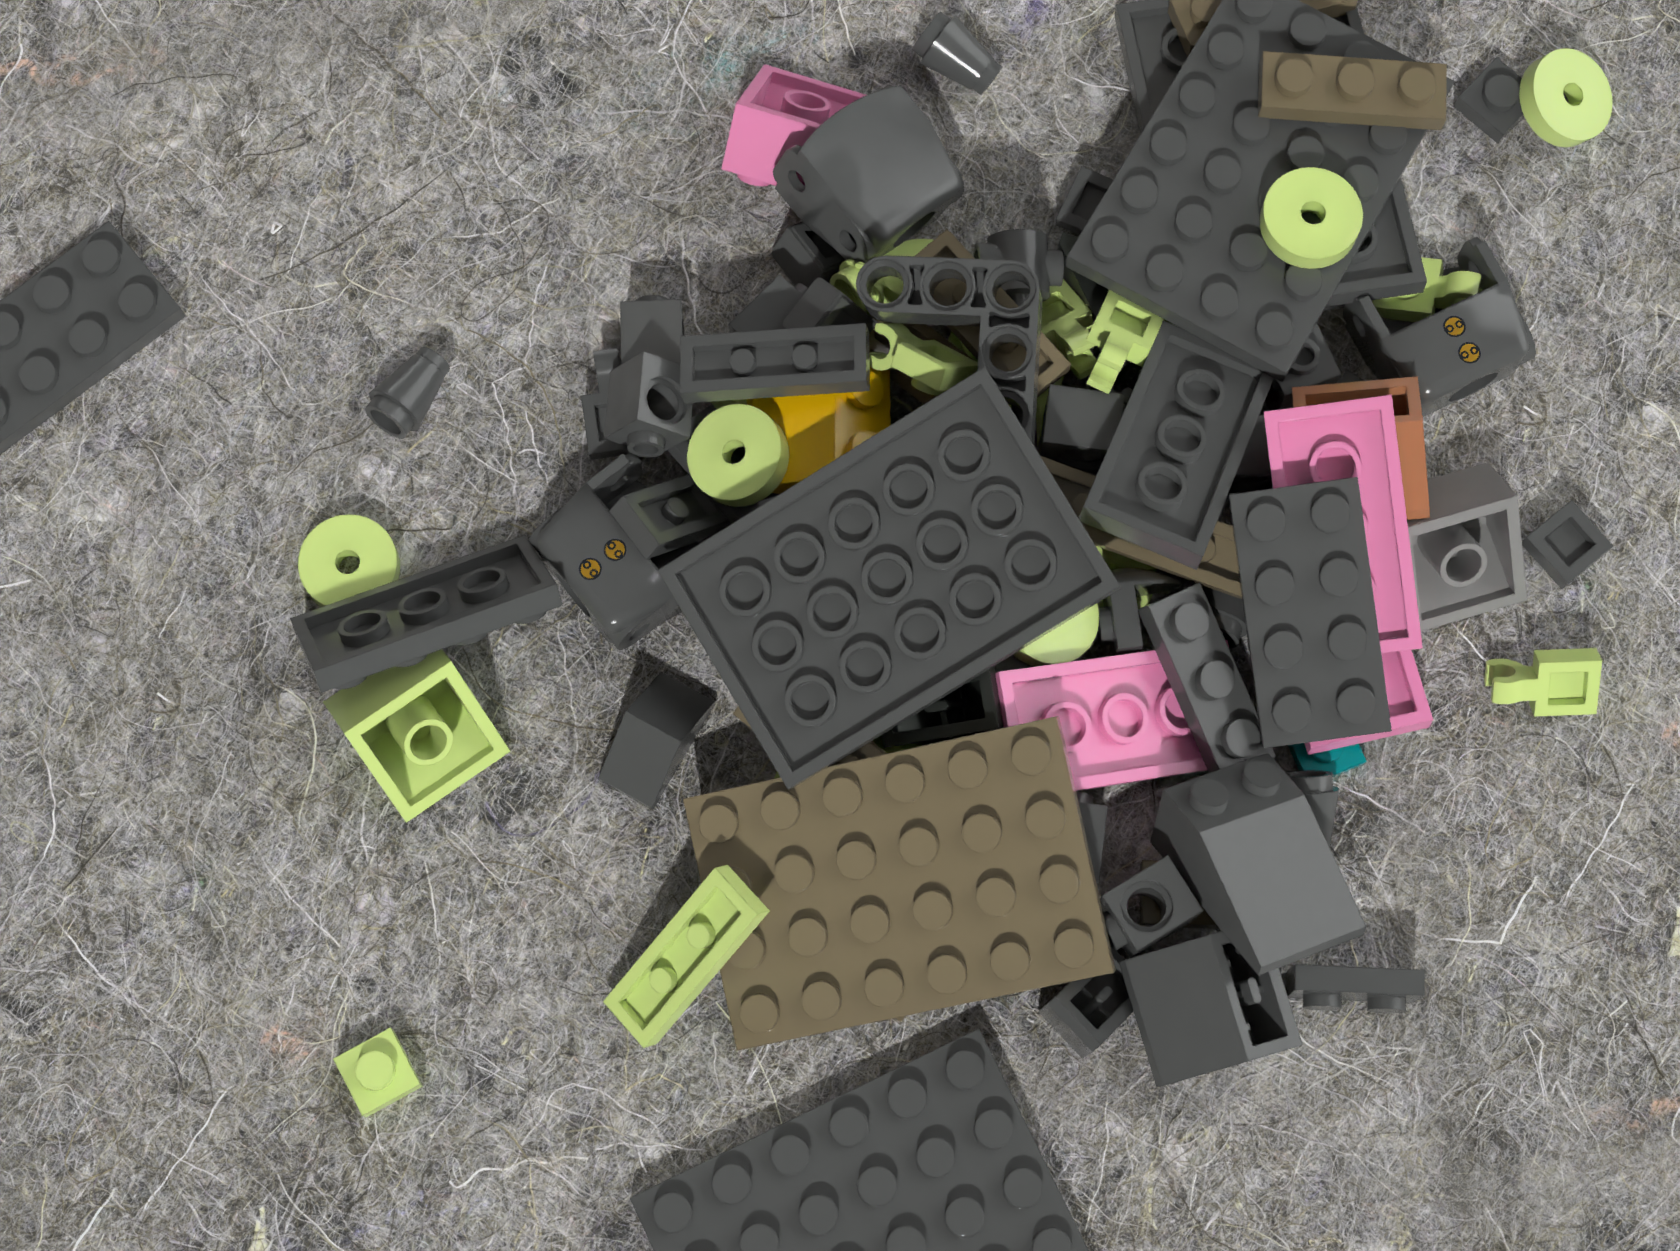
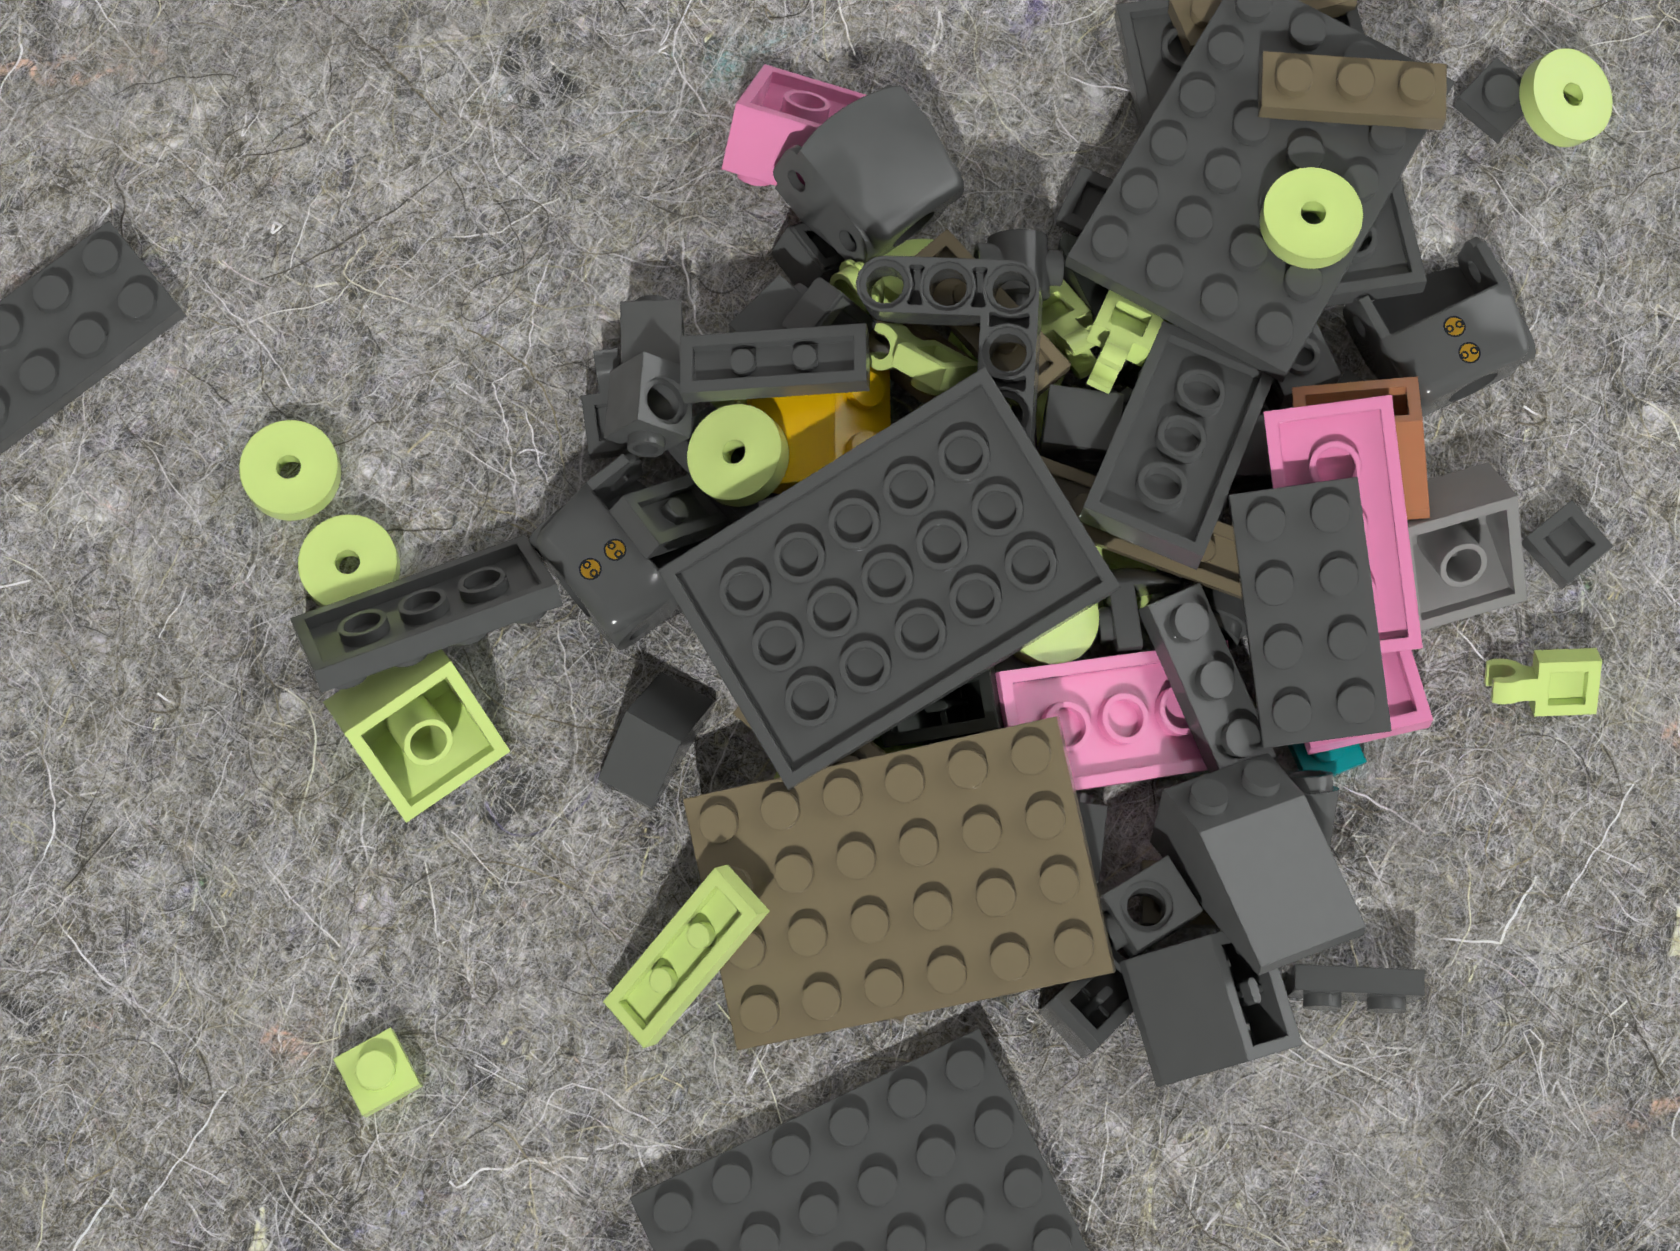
(273, 449): none -> yellowish green piece
(407, 394): dark grey cone -> none
(956, 54): dark grey cone -> none
(1438, 293): yellowish green plate -> none

